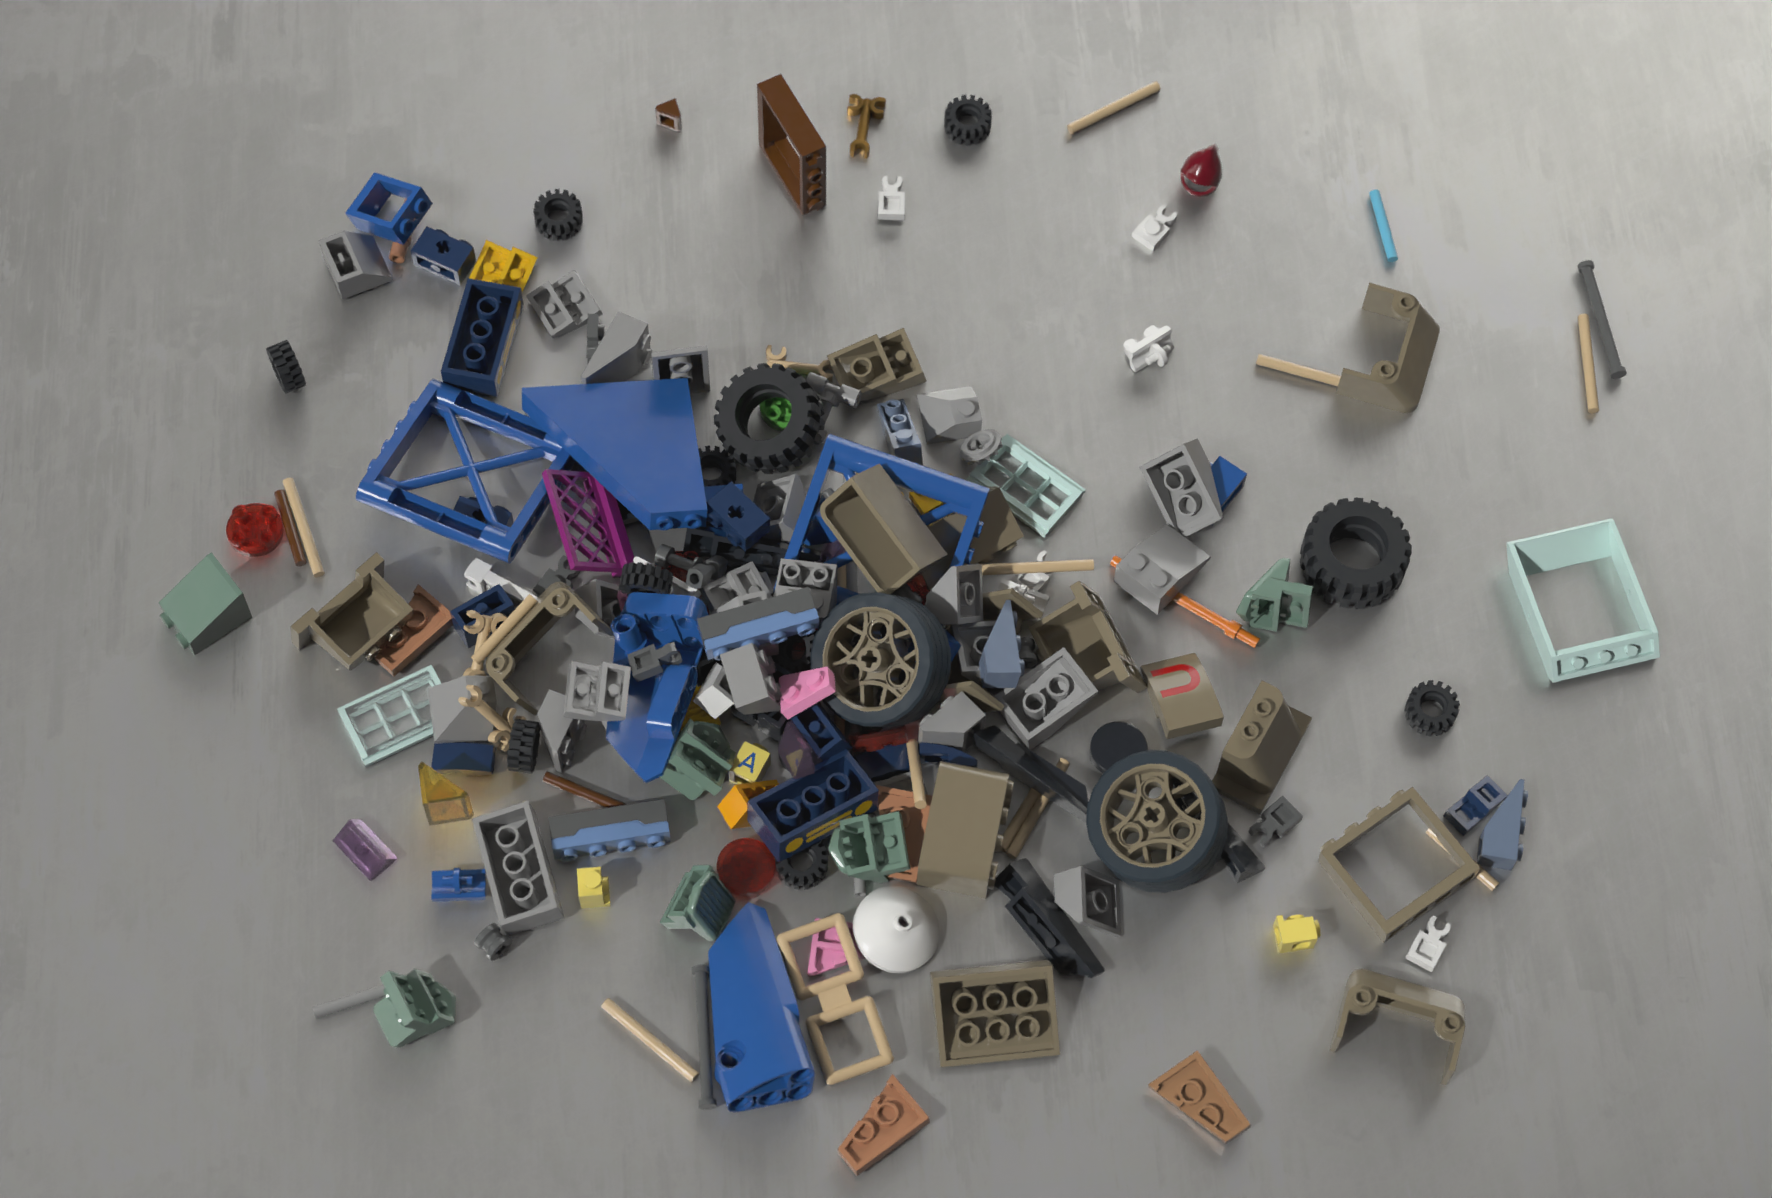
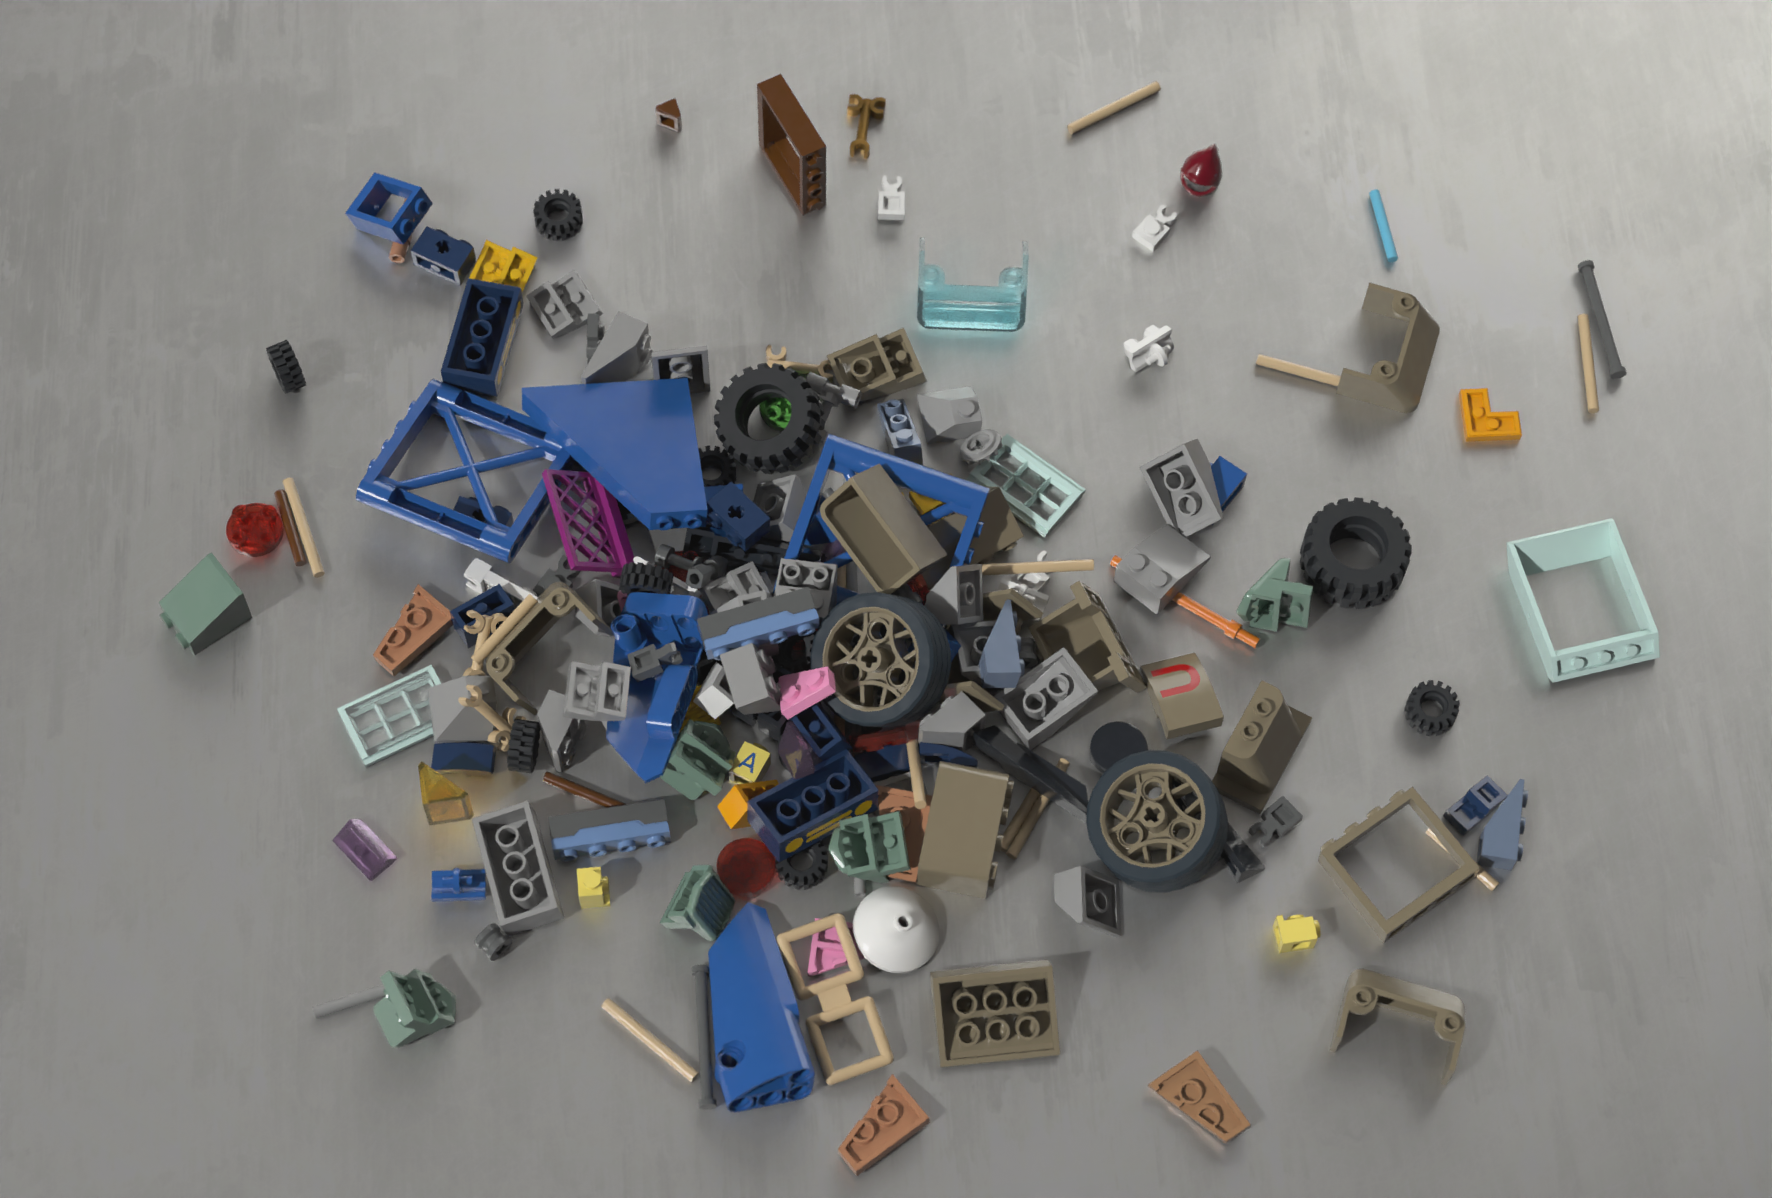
(354, 262): light grey slope -> none
(357, 618): dark tan windscreen -> none
(967, 132): black tyre -> none
(970, 306): none -> clear light blue windscreen
(1045, 921): black wedge -> none
(1428, 947): white plate -> none
(1481, 423): none -> light orange tile

